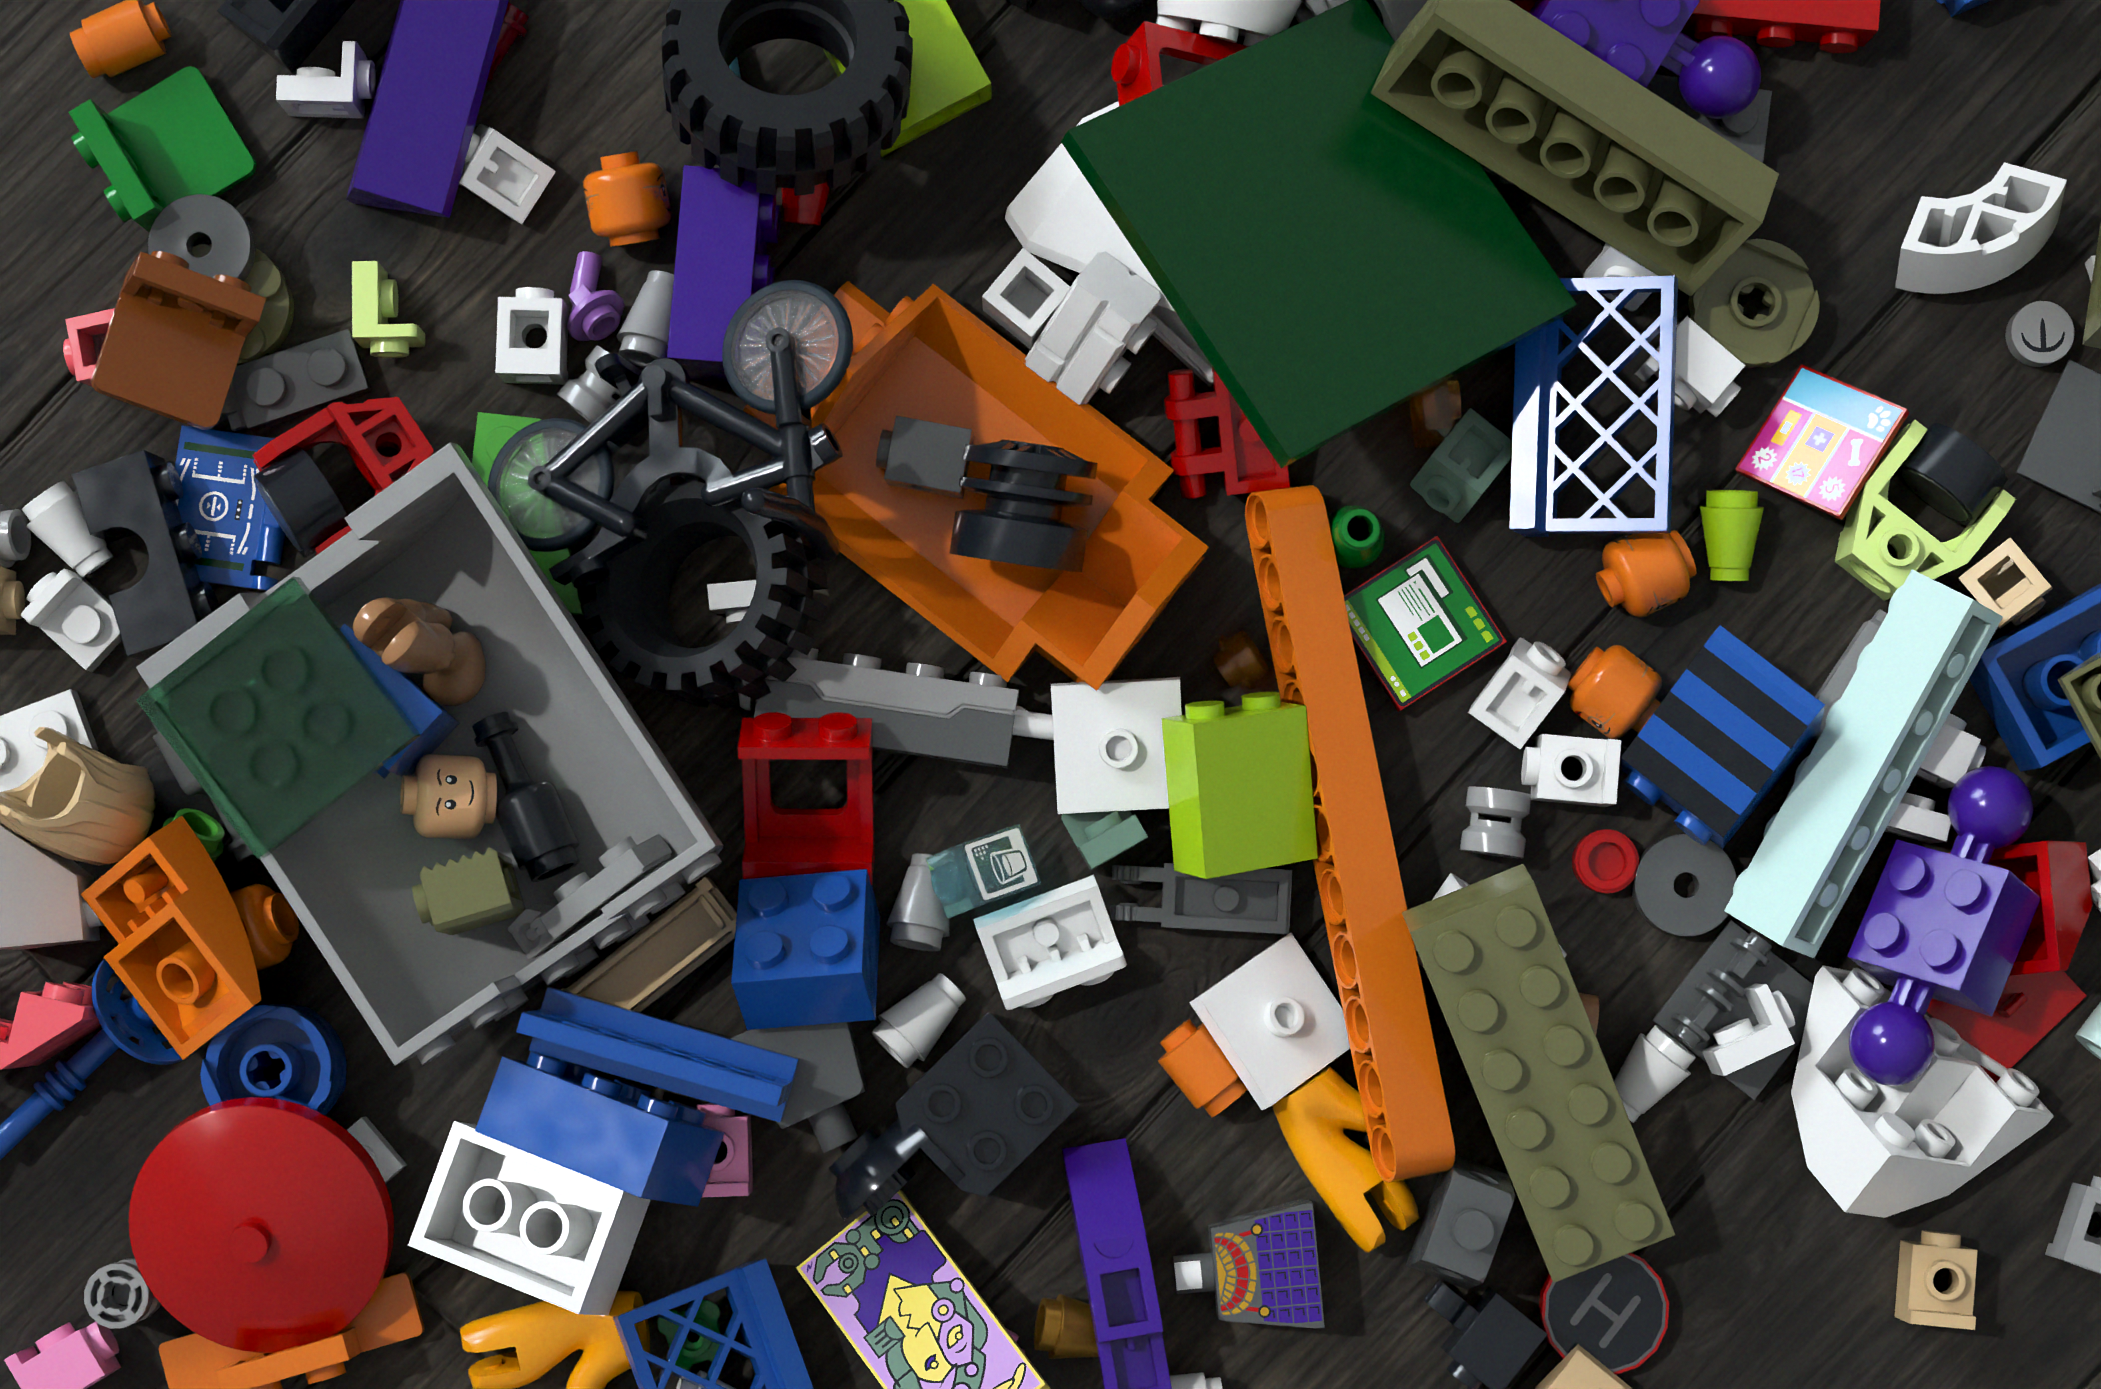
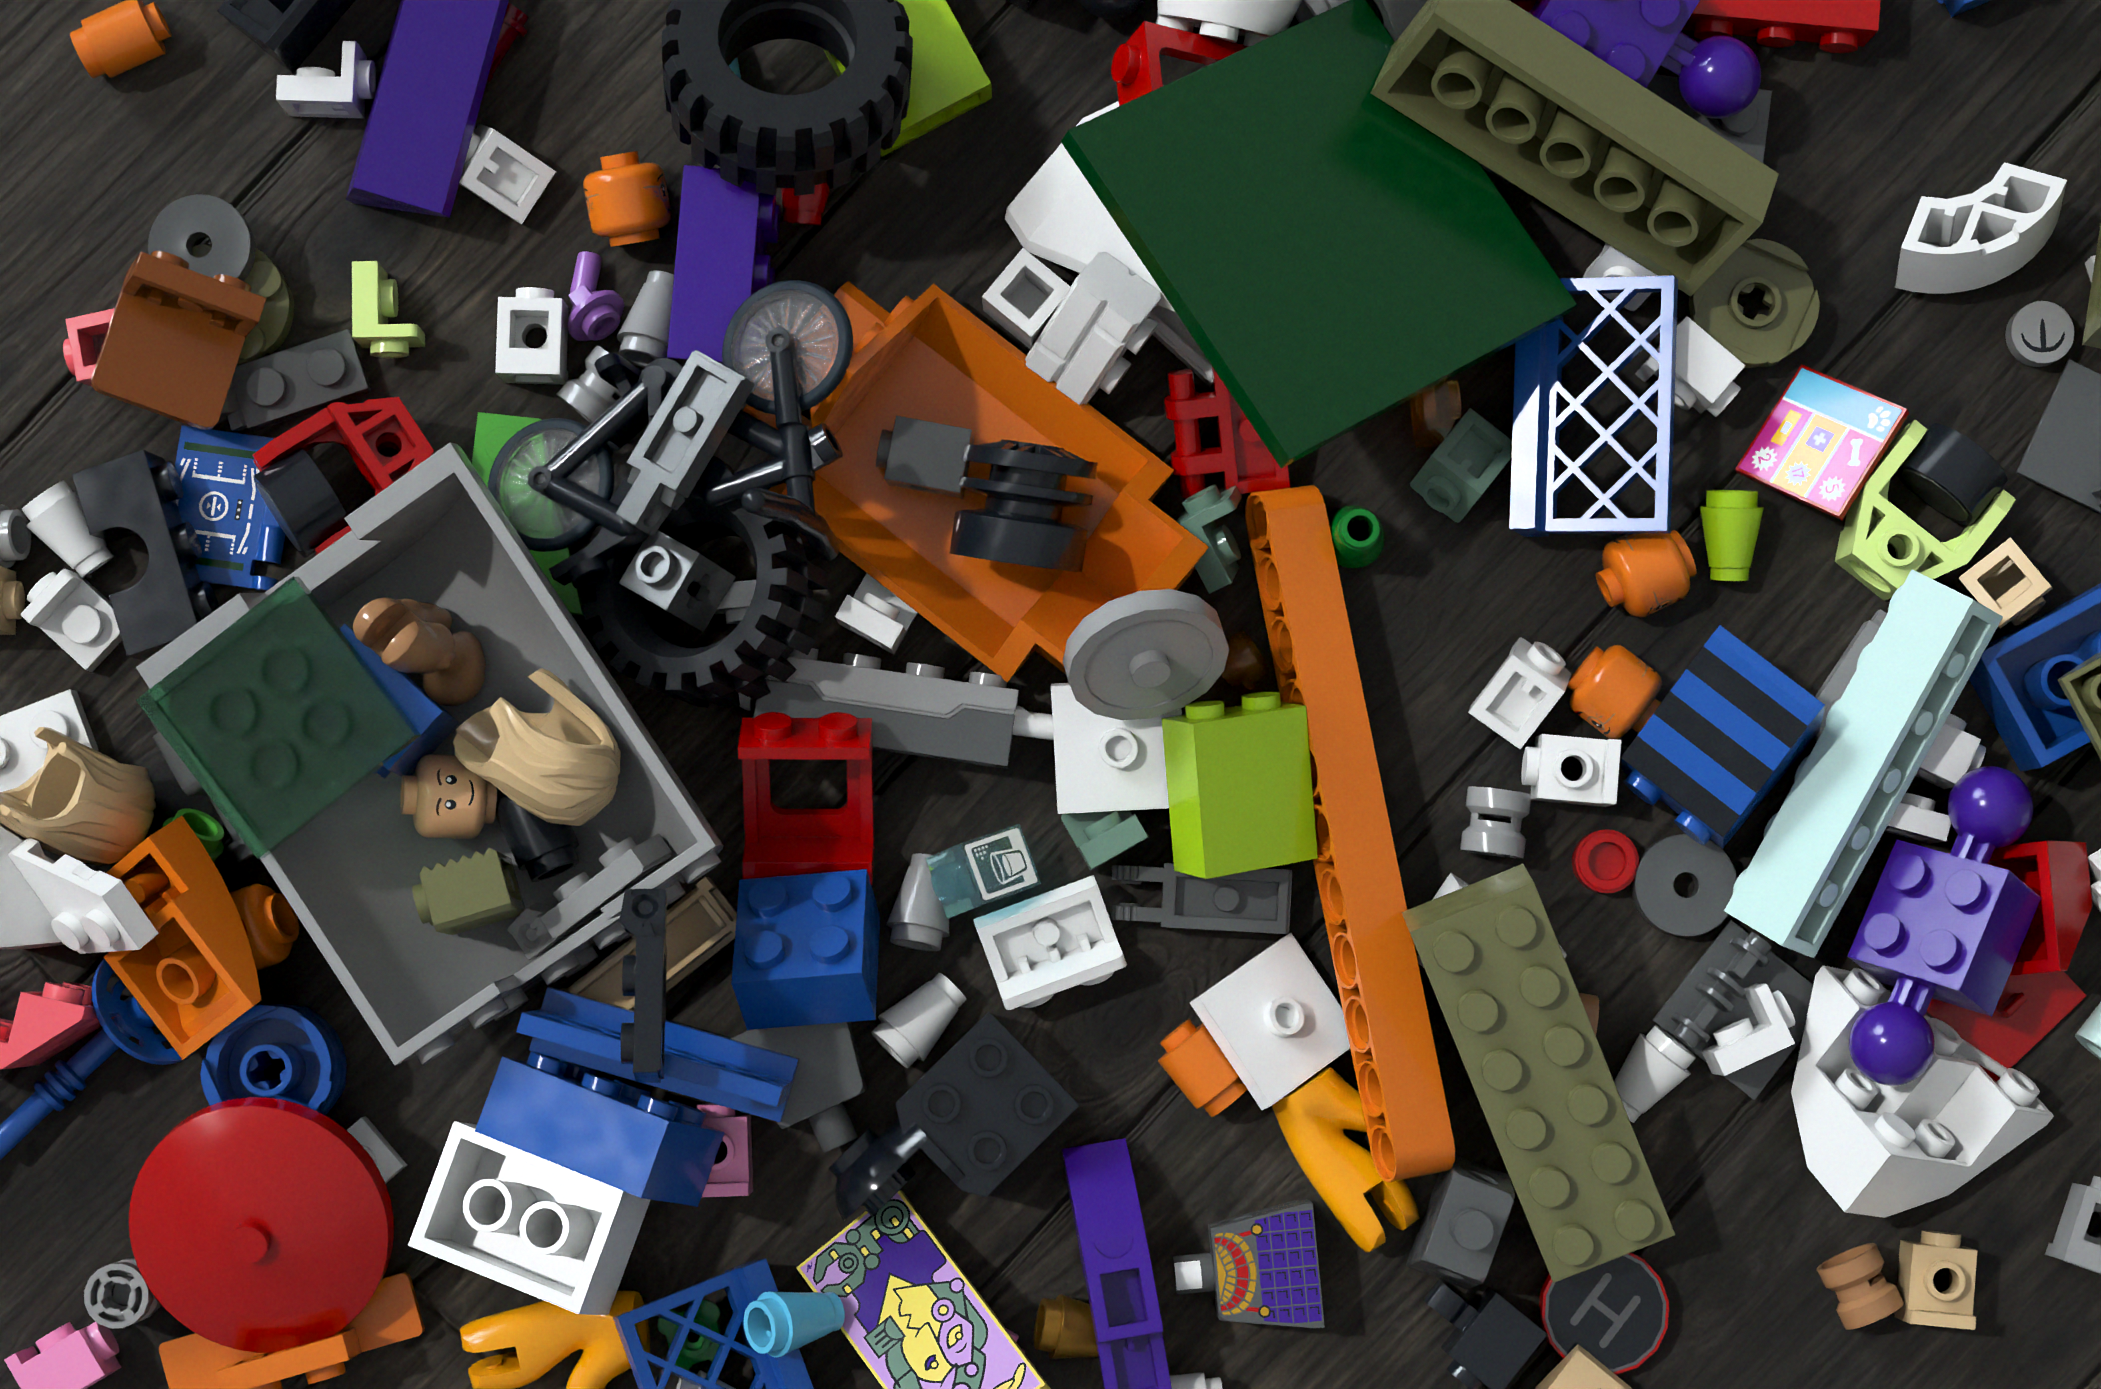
(87, 906): none -> white wing
(163, 146): green bracket -> none
(547, 763): none -> tan hair
(645, 978): none -> black hinge
(664, 572): none -> dark grey brick
(681, 440): none -> hinge
(790, 1320): none -> medium azure cone
(876, 615): none -> white bracket
(1145, 654): none -> light grey wheel
(1219, 562): none -> sand green bracket
(1419, 623): tile -> none
(1860, 1286): none -> medium nougat wheel

